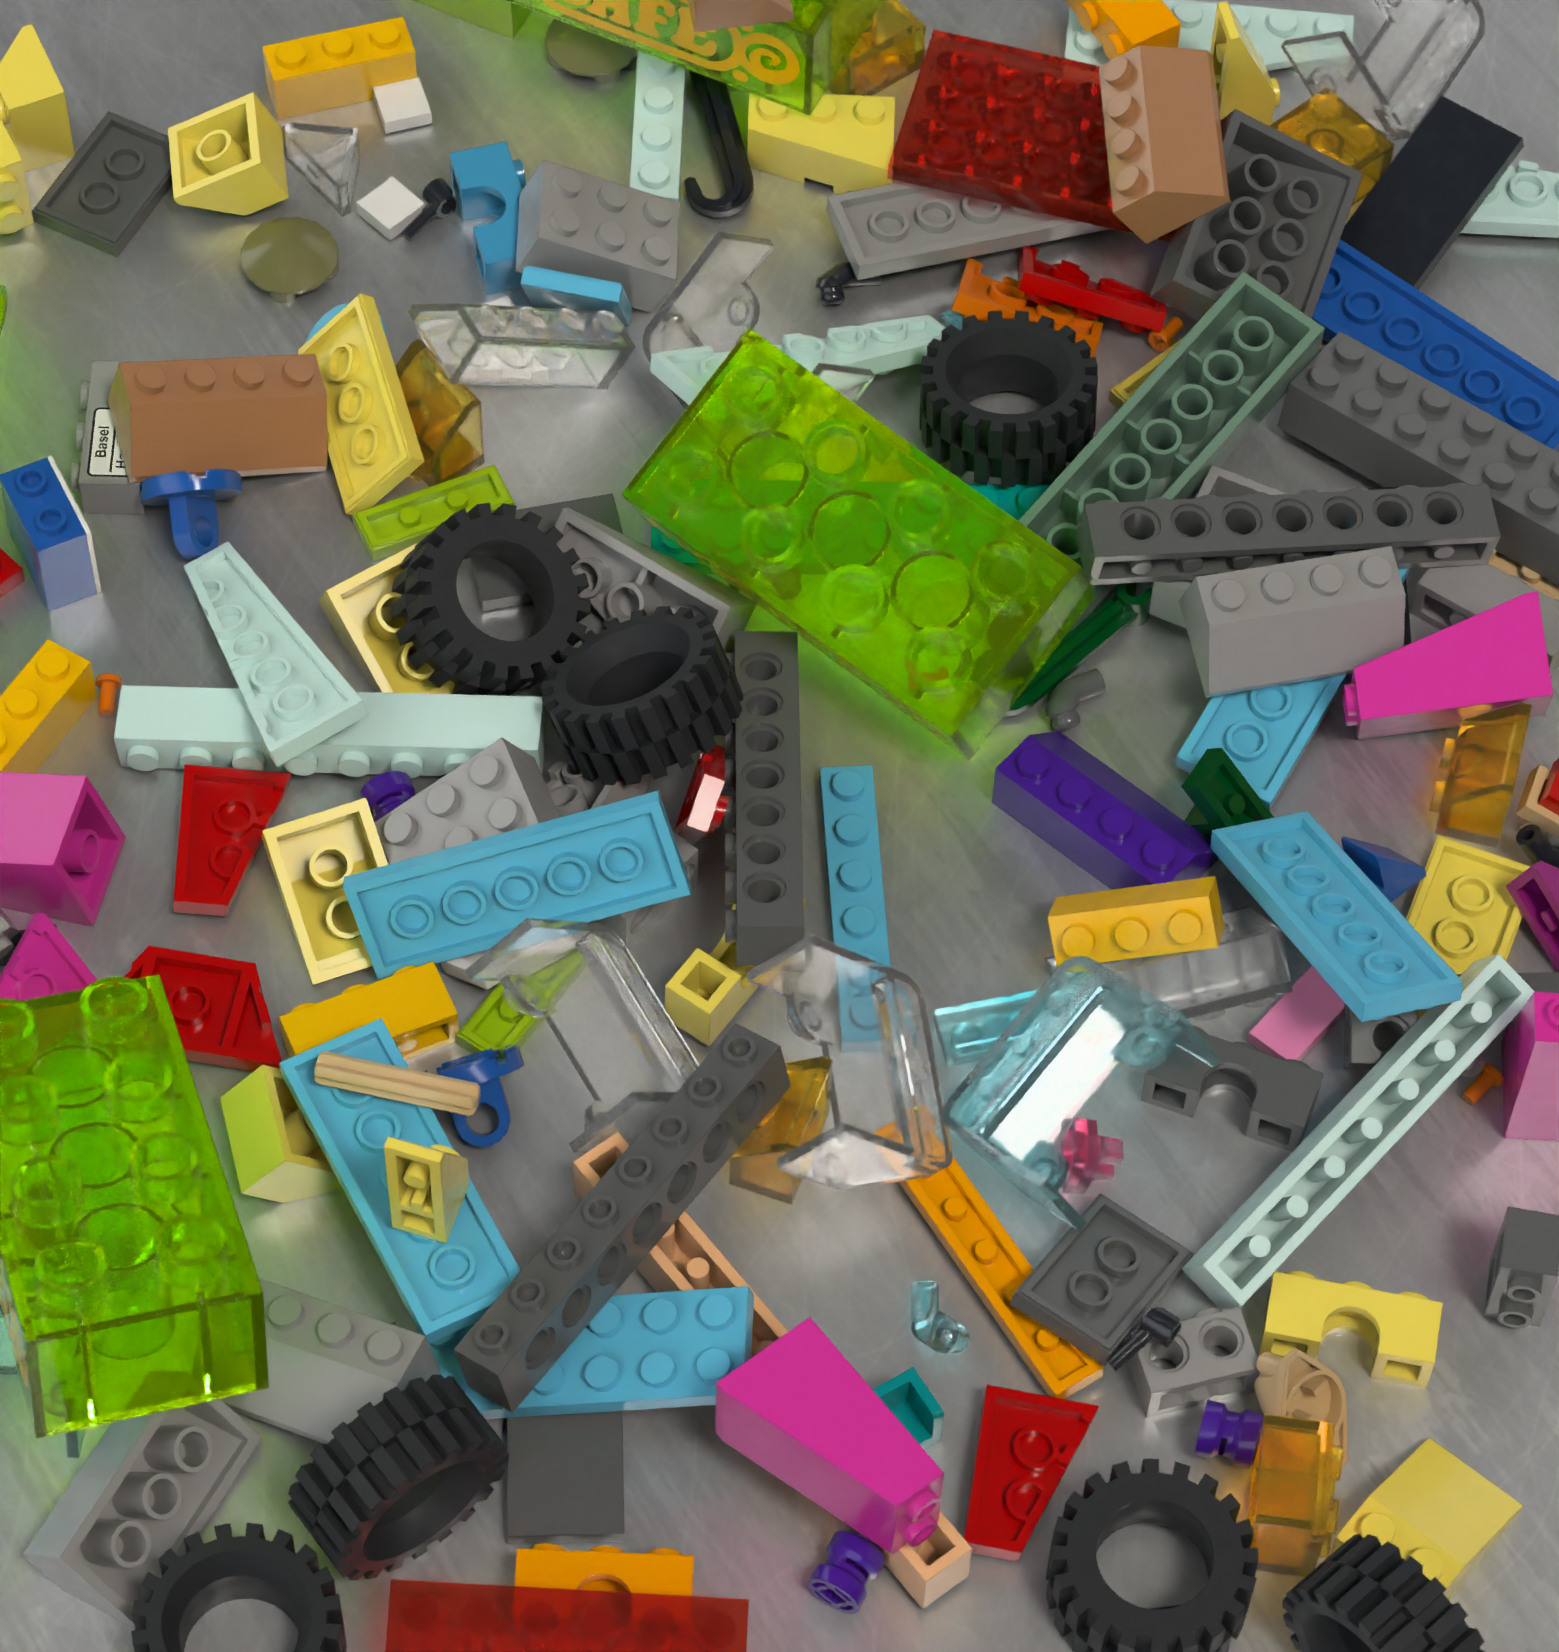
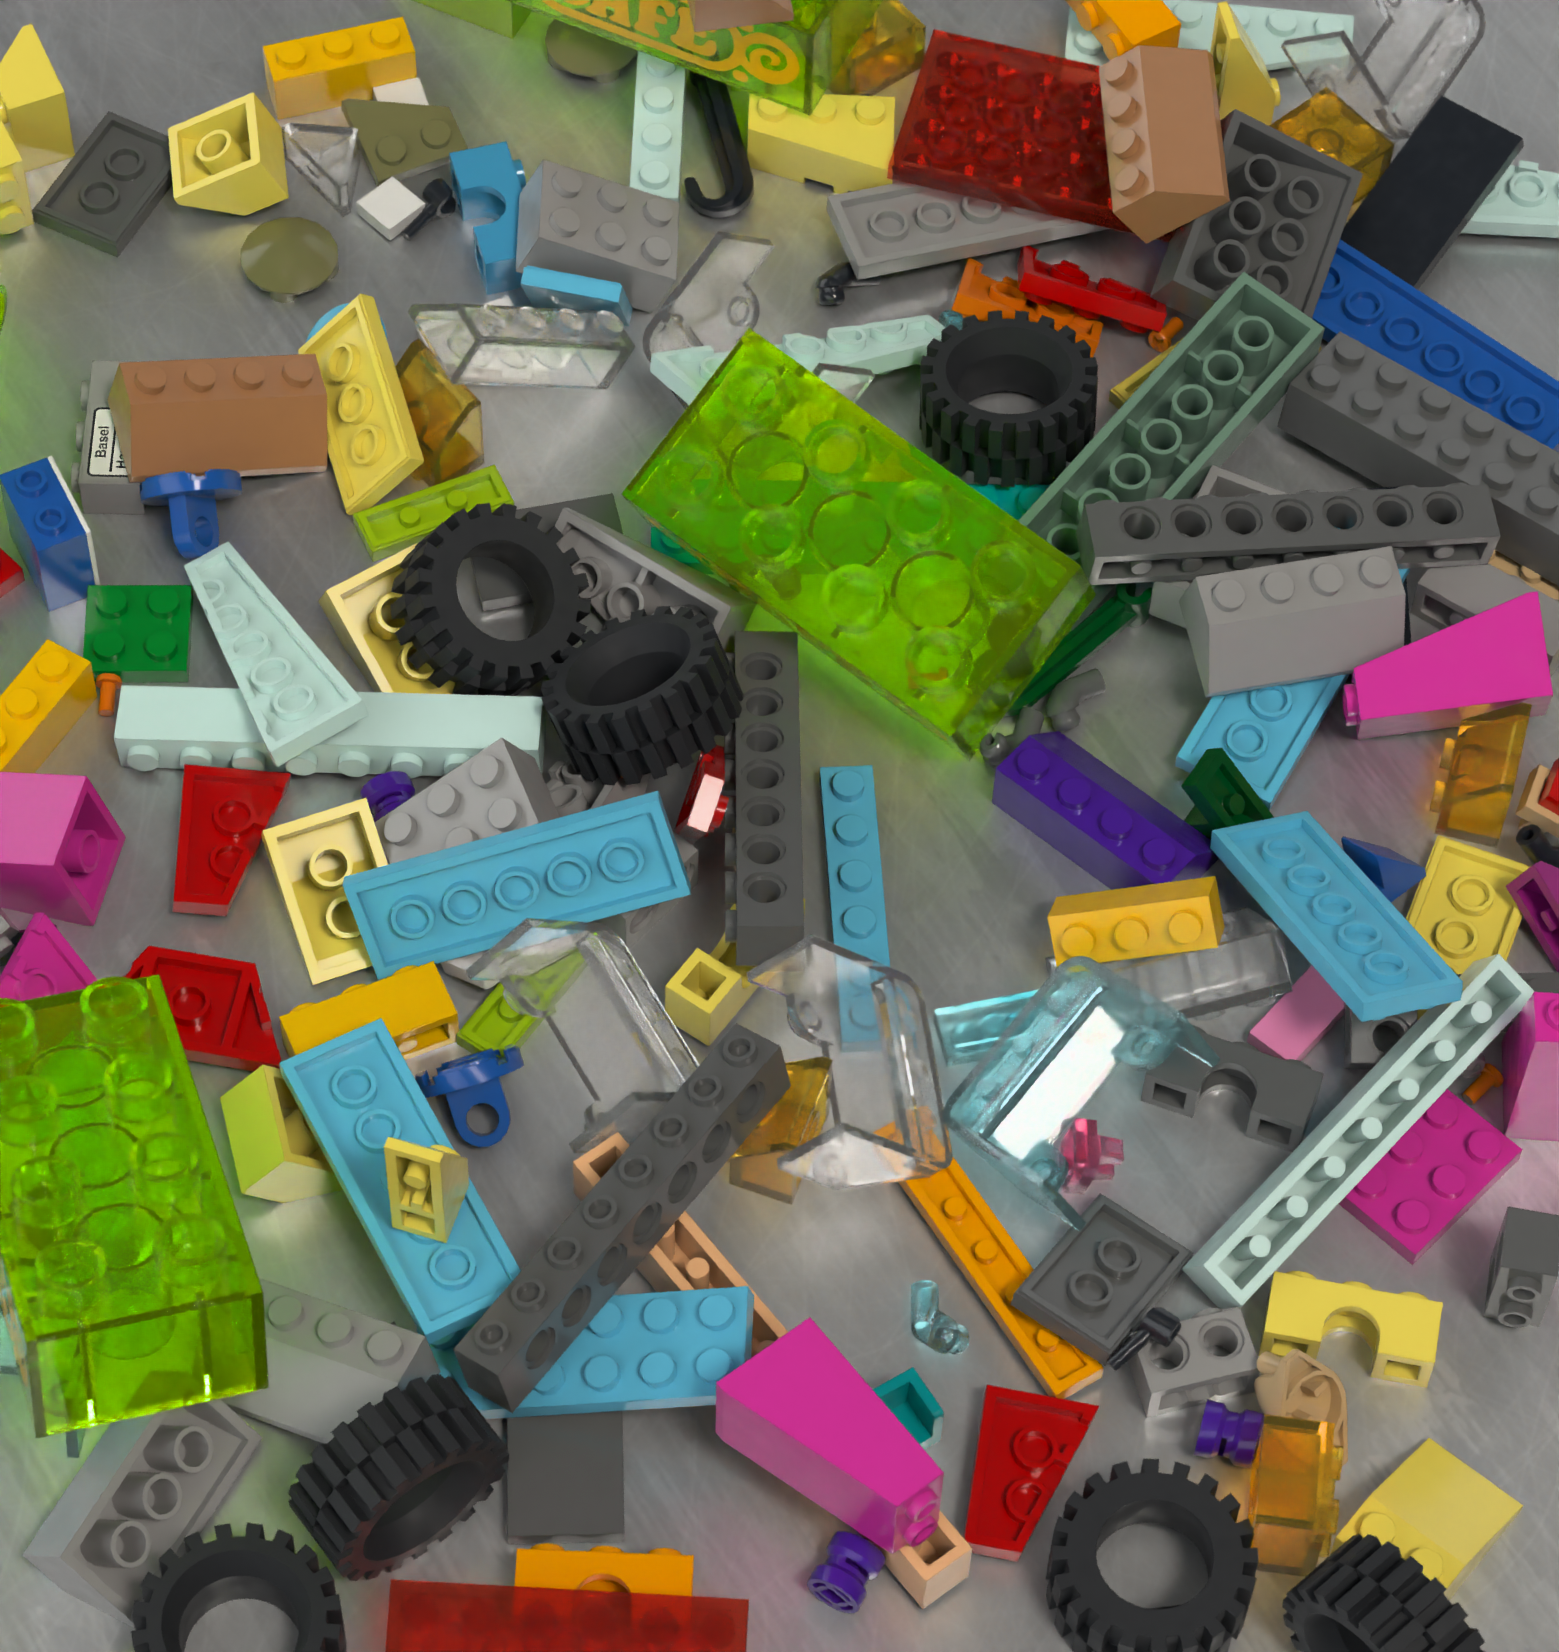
(139, 632): none -> green plate
(397, 1083): tan axle -> none
(403, 137): none -> olive wing
(1000, 747): none -> dark grey arm
(1431, 1177): none -> dark pink plate

